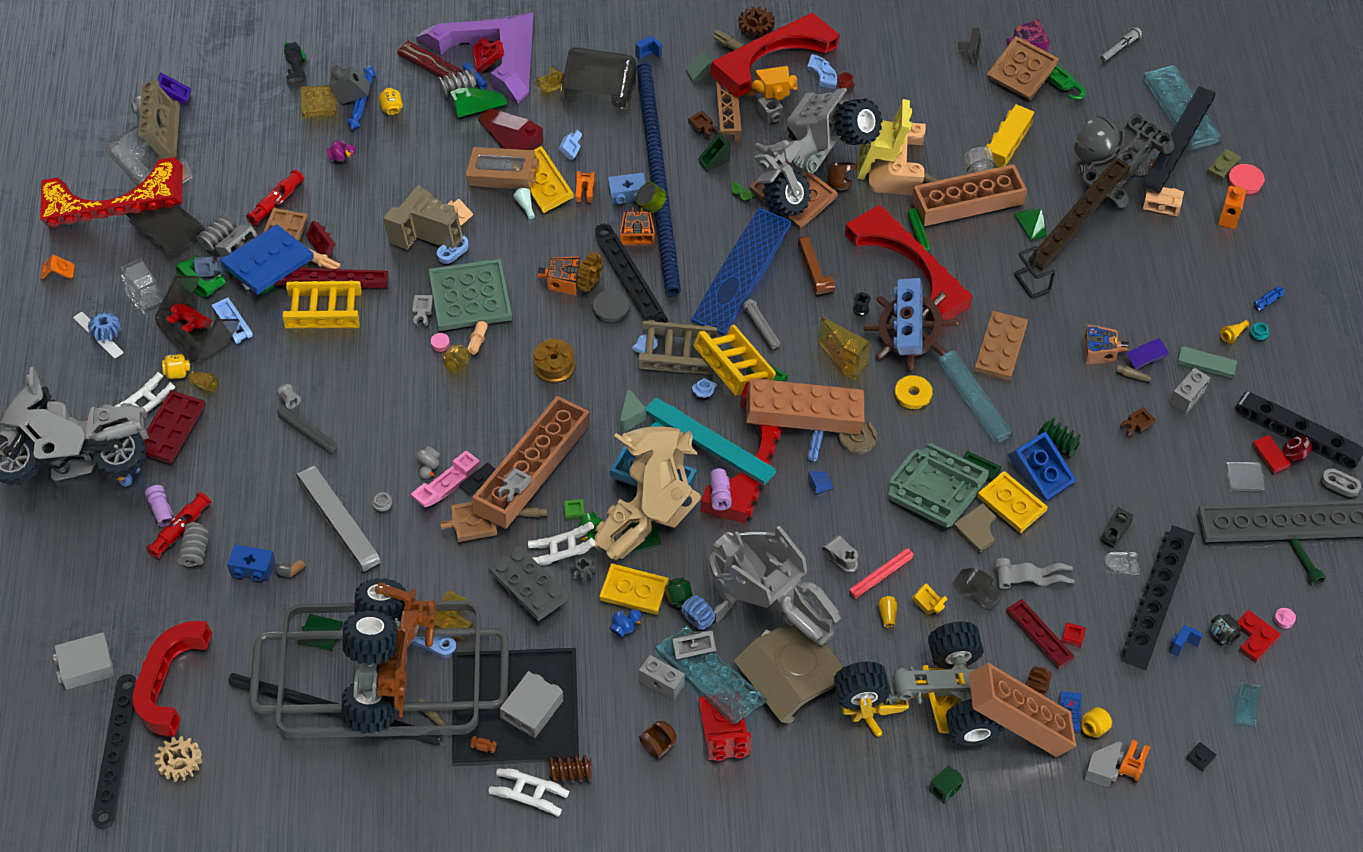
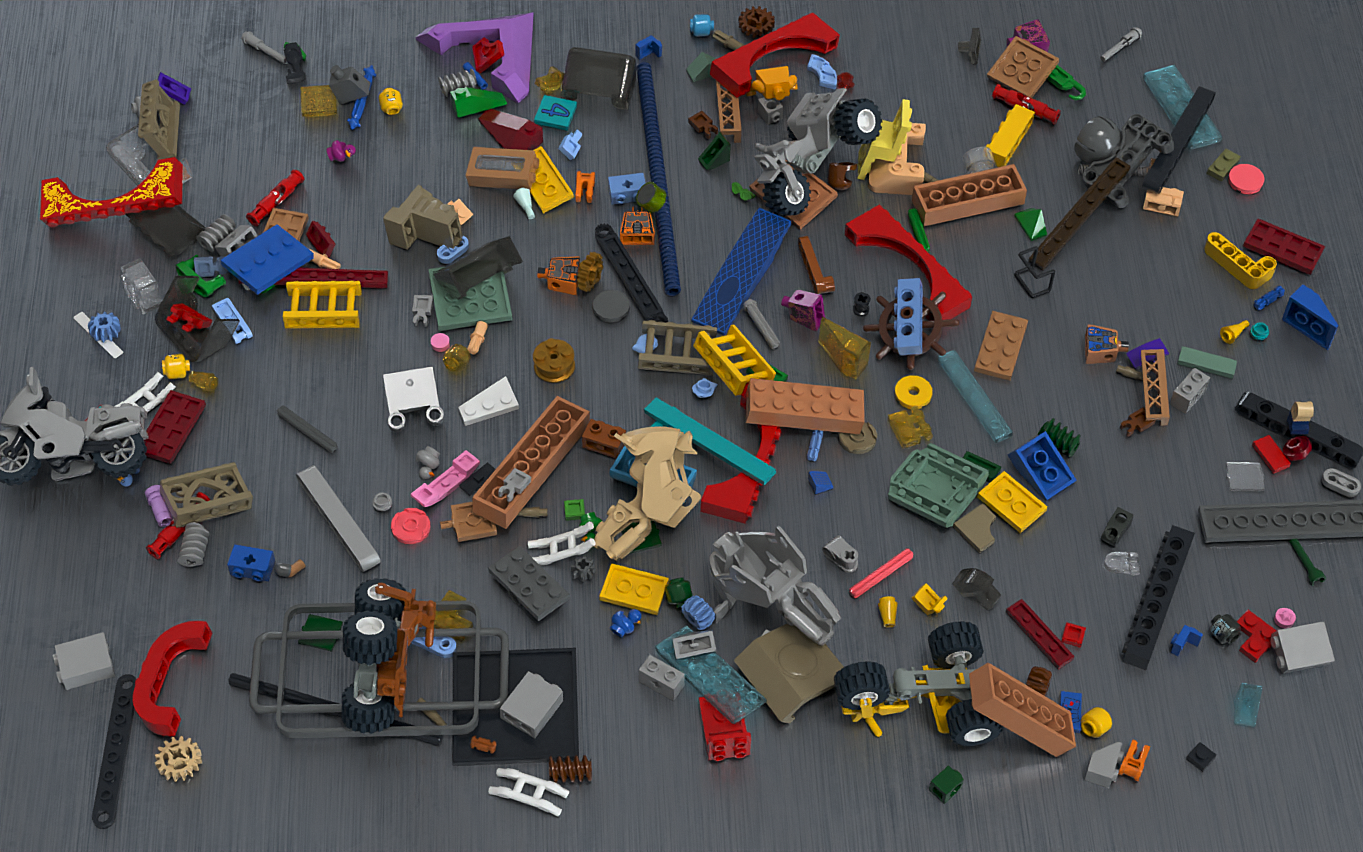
(58, 266): orange bracket -> none
(205, 510): none -> dark tan fence
(249, 38): none -> light grey pin
(288, 396): light grey bush -> none
(410, 526): none -> coral tile
(411, 392): none -> piece
(427, 60): dark red tile -> none
(478, 266): none -> clear smoke windscreen
(489, 403): none -> white wing
(555, 112): none -> teal tile
(600, 438): none -> dark orange brick
(632, 413): sand green slope -> none
(658, 738): reddish brown helmet -> none
(701, 25): none -> dark azure head
(720, 490): lavender axle -> none
(805, 308): none -> magenta torso
(905, 430): none -> clear yellow plate
(1012, 98): none -> red piece
(1028, 572): light grey flag -> none
(1159, 368): none -> medium nougat fence
(1234, 199): orange torso -> none
(1237, 263): none -> yellow beam
(1284, 246): none -> dark red plate
(1300, 417): none -> leg
(1302, 647): none -> light grey brick
(1310, 316): none -> blue slope

